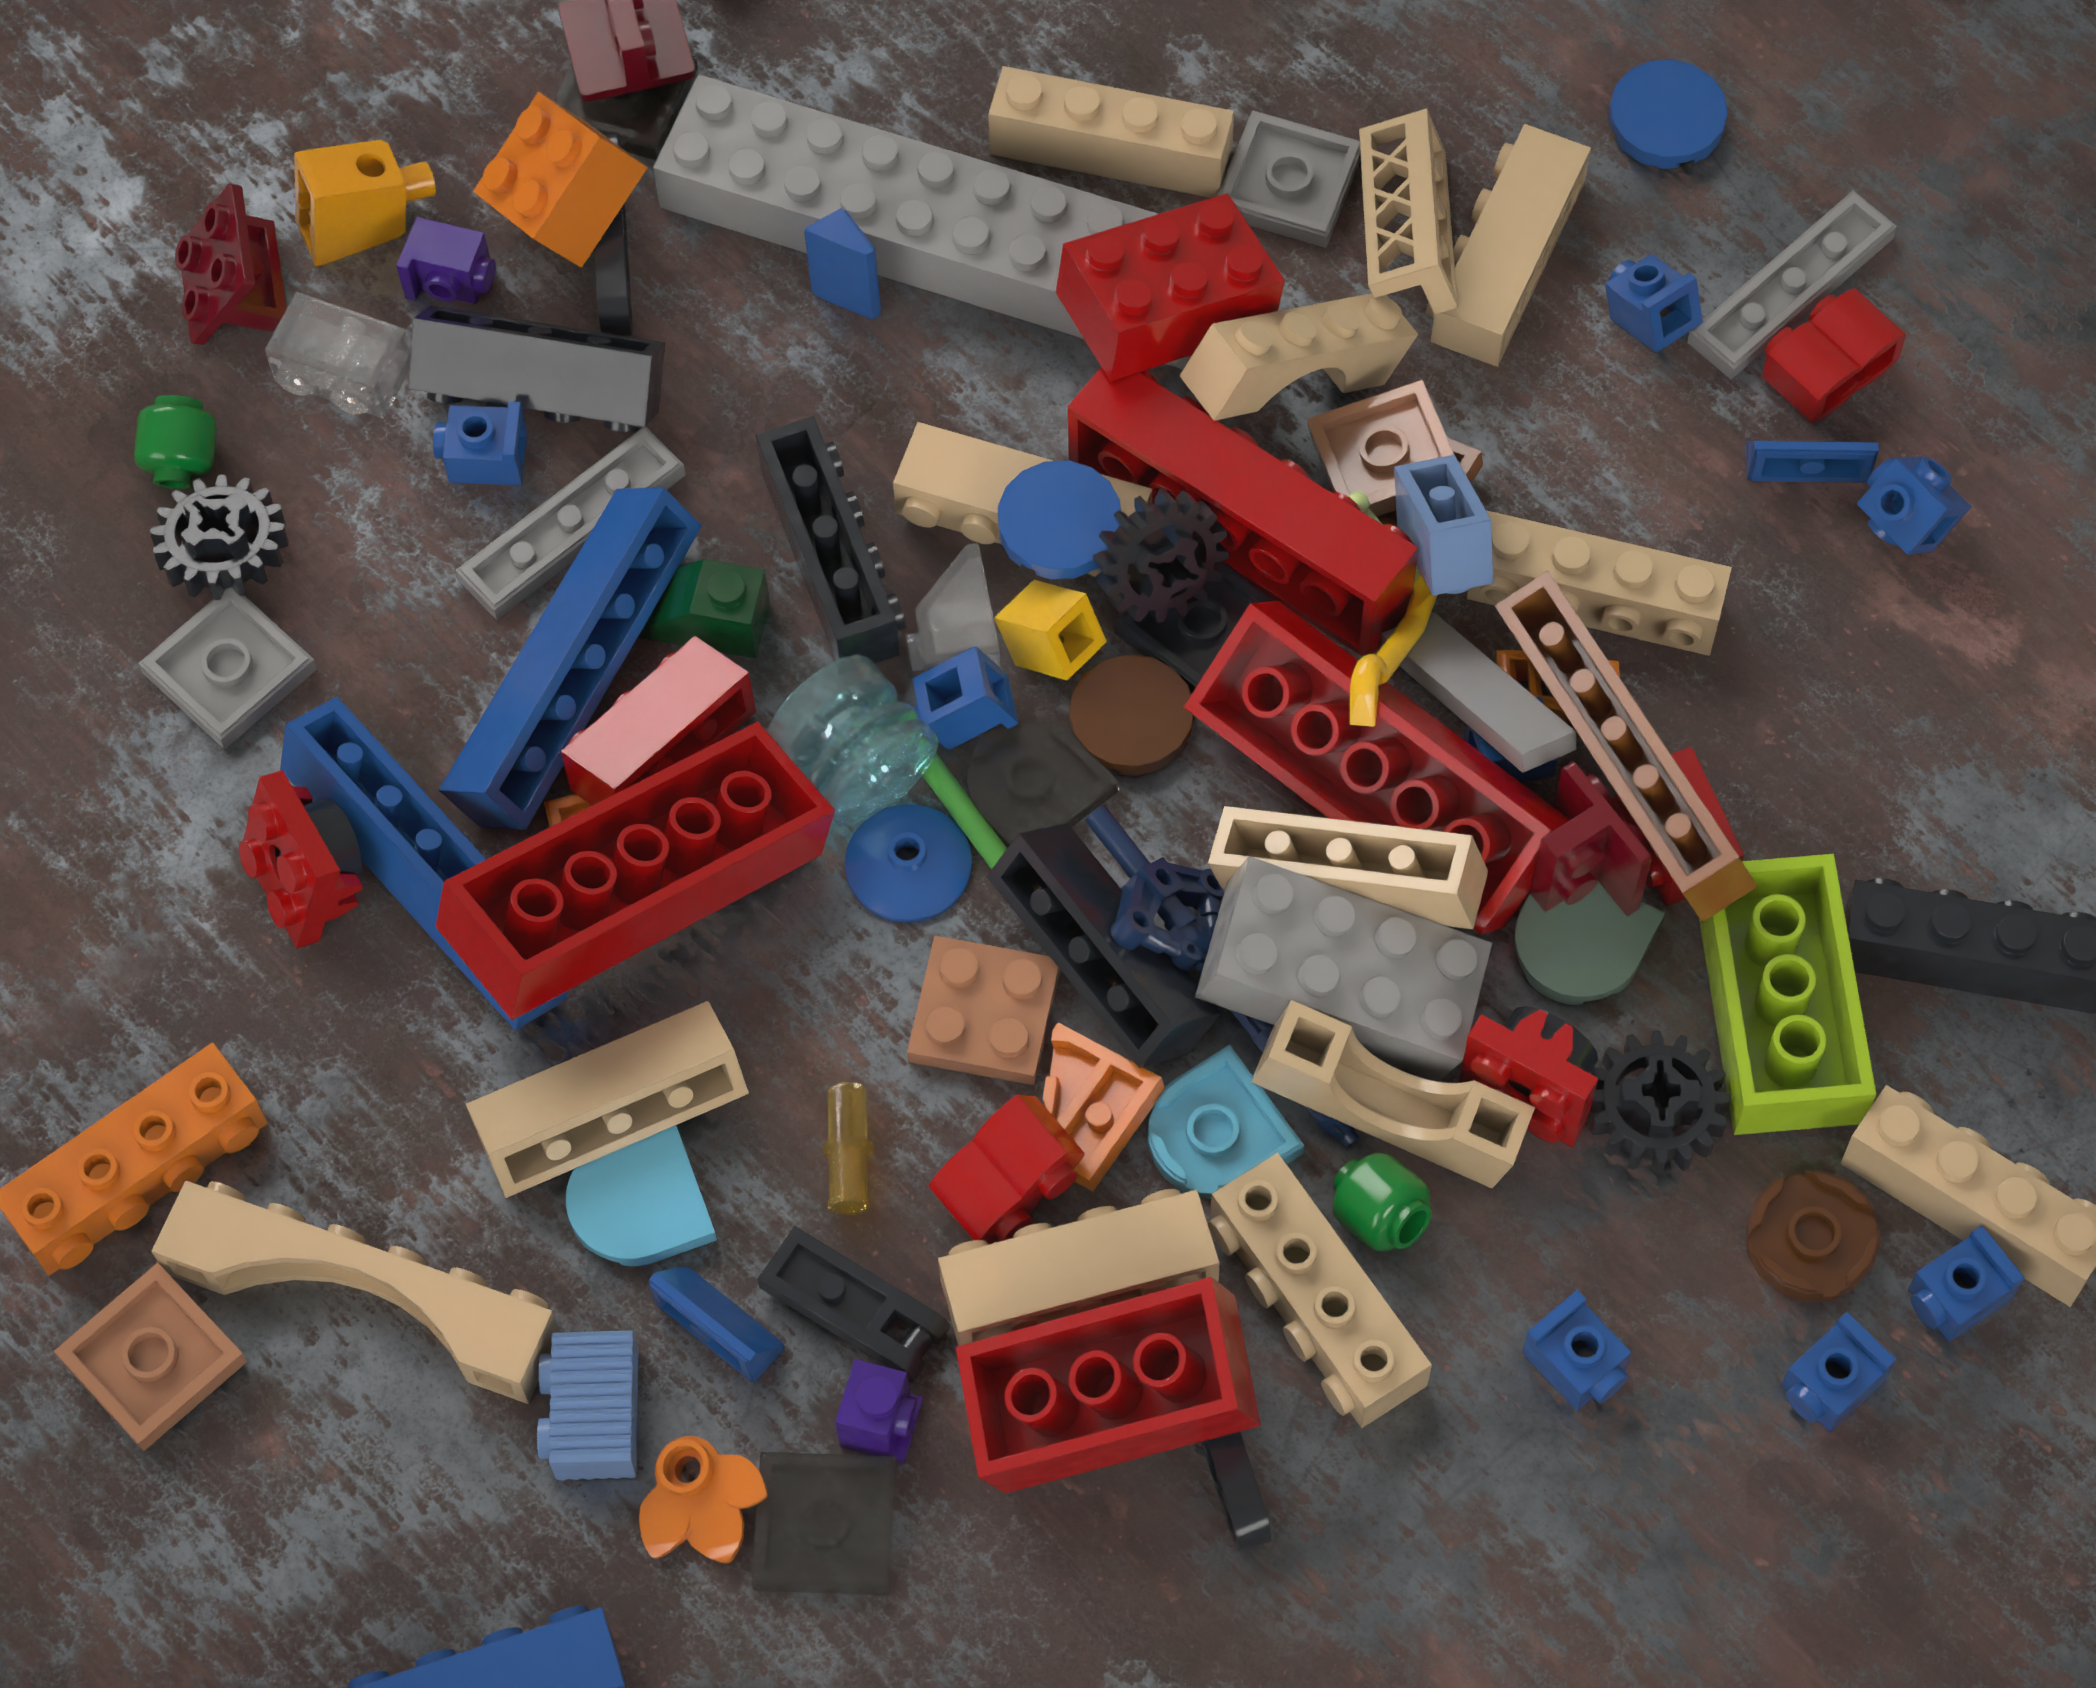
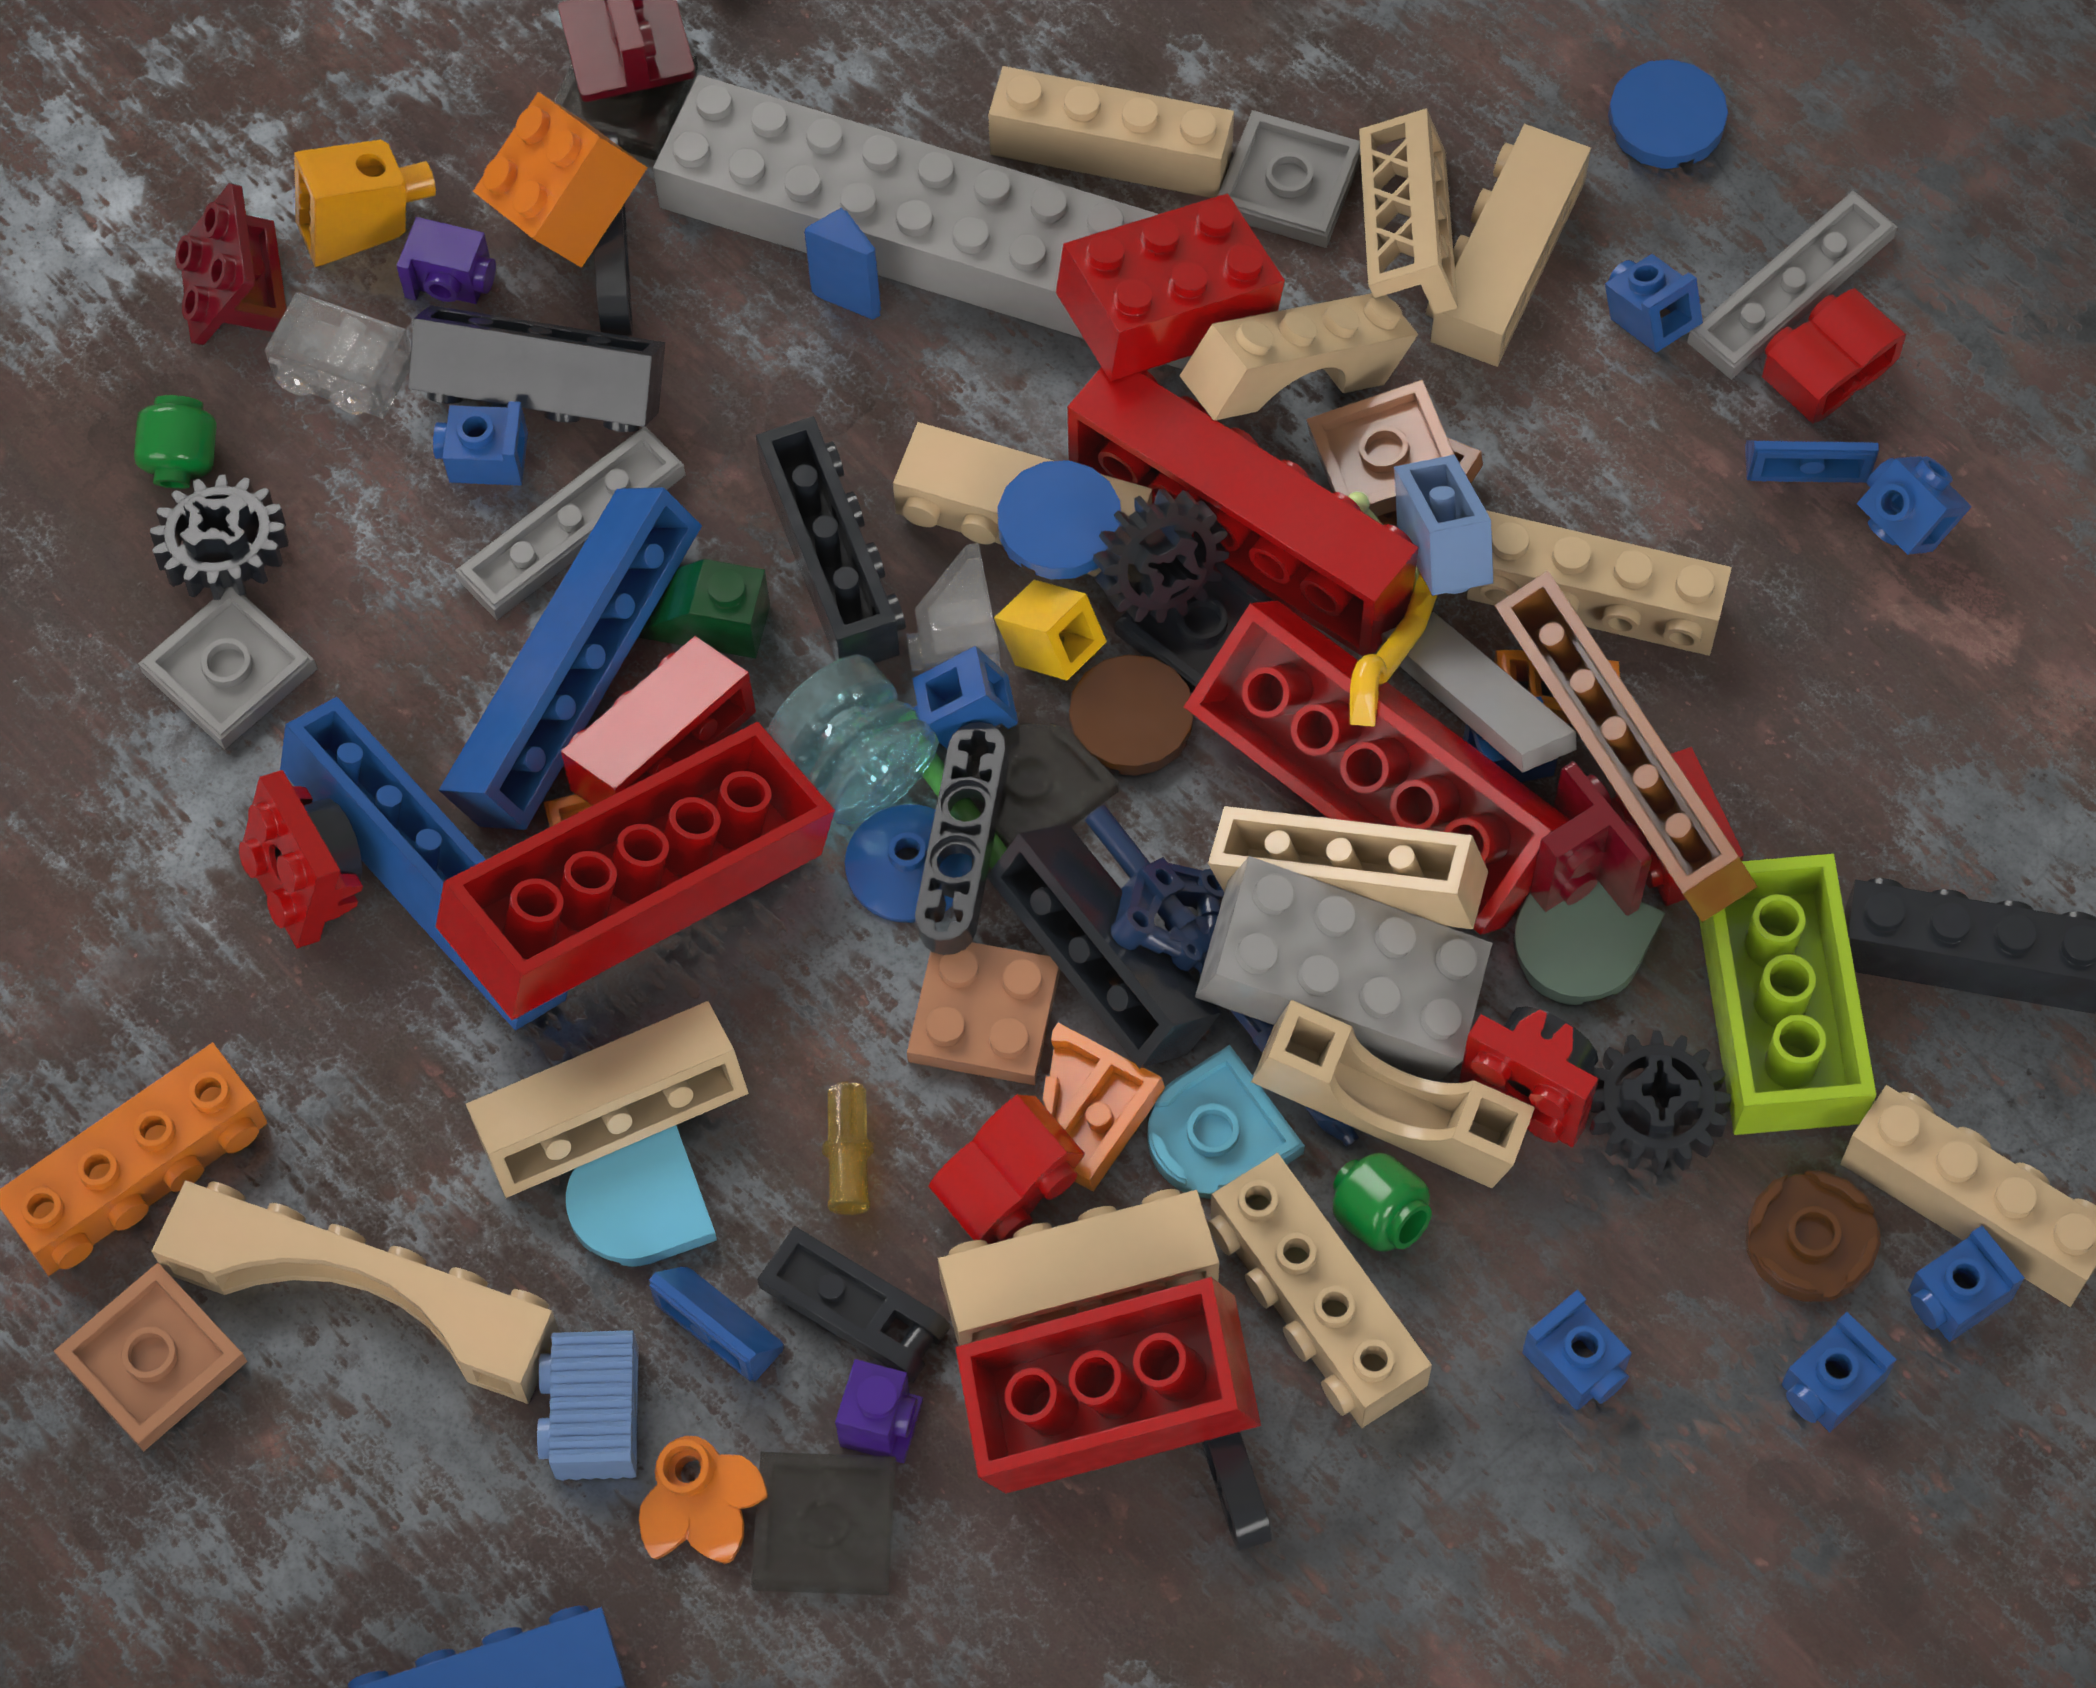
(967, 837): none -> black beam

